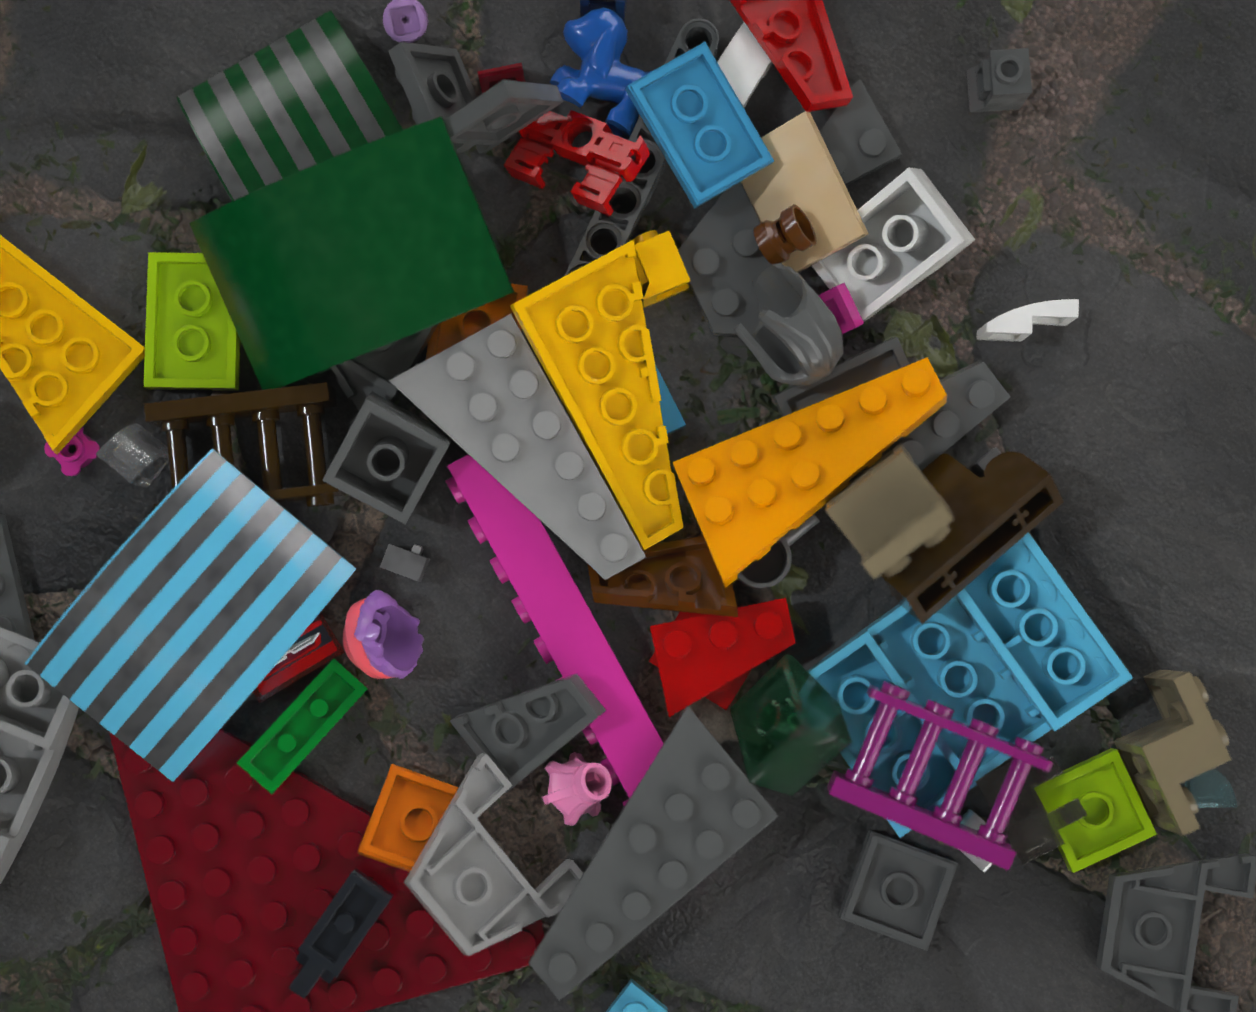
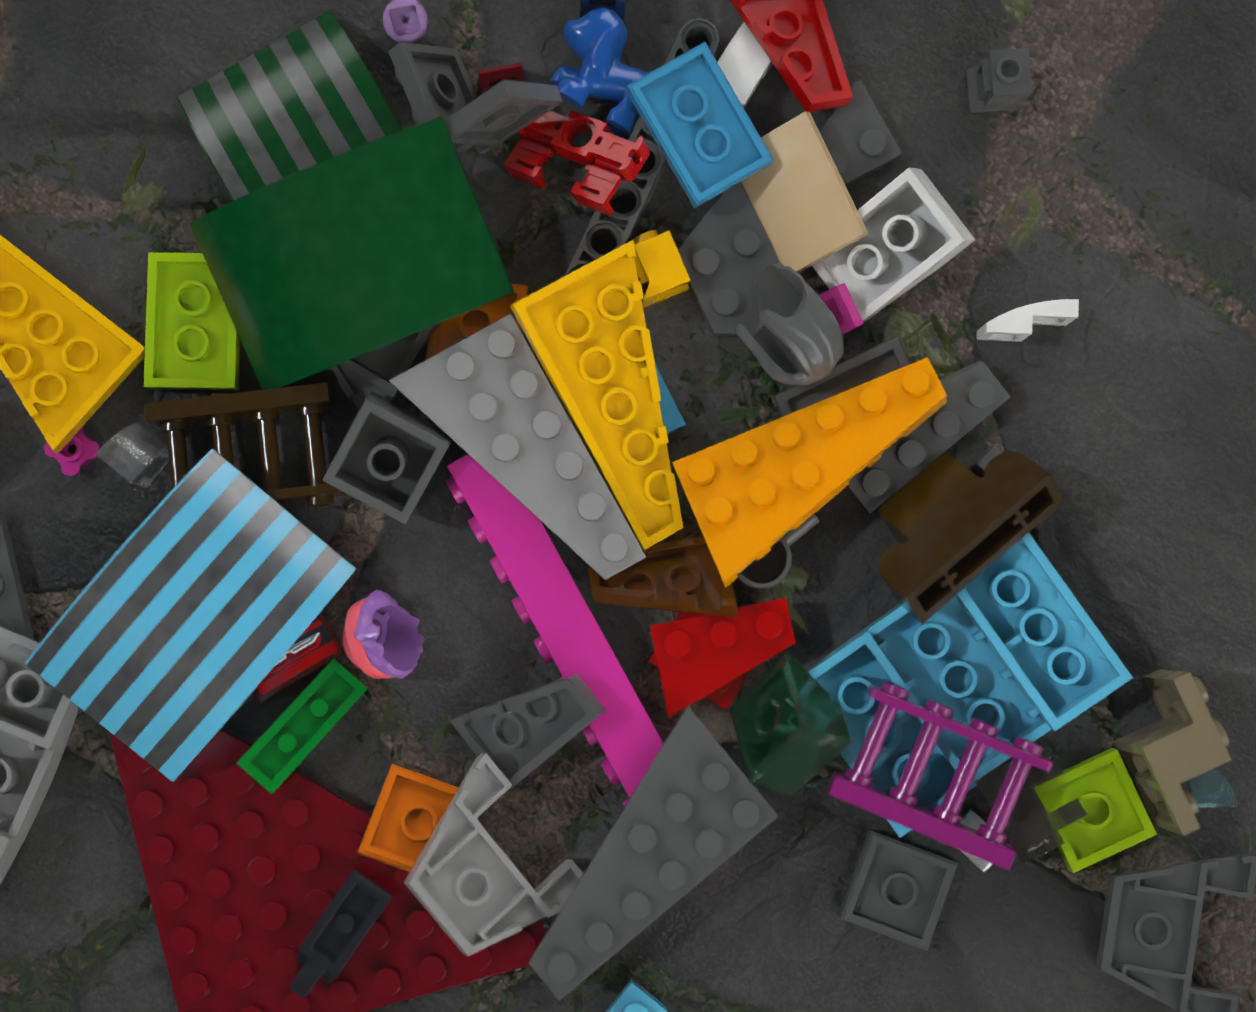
(405, 562): flat silver piece -> none
(577, 787): bright pink rock -> none
(785, 235): reddish brown wheel -> none
(890, 512): dark tan bracket -> none

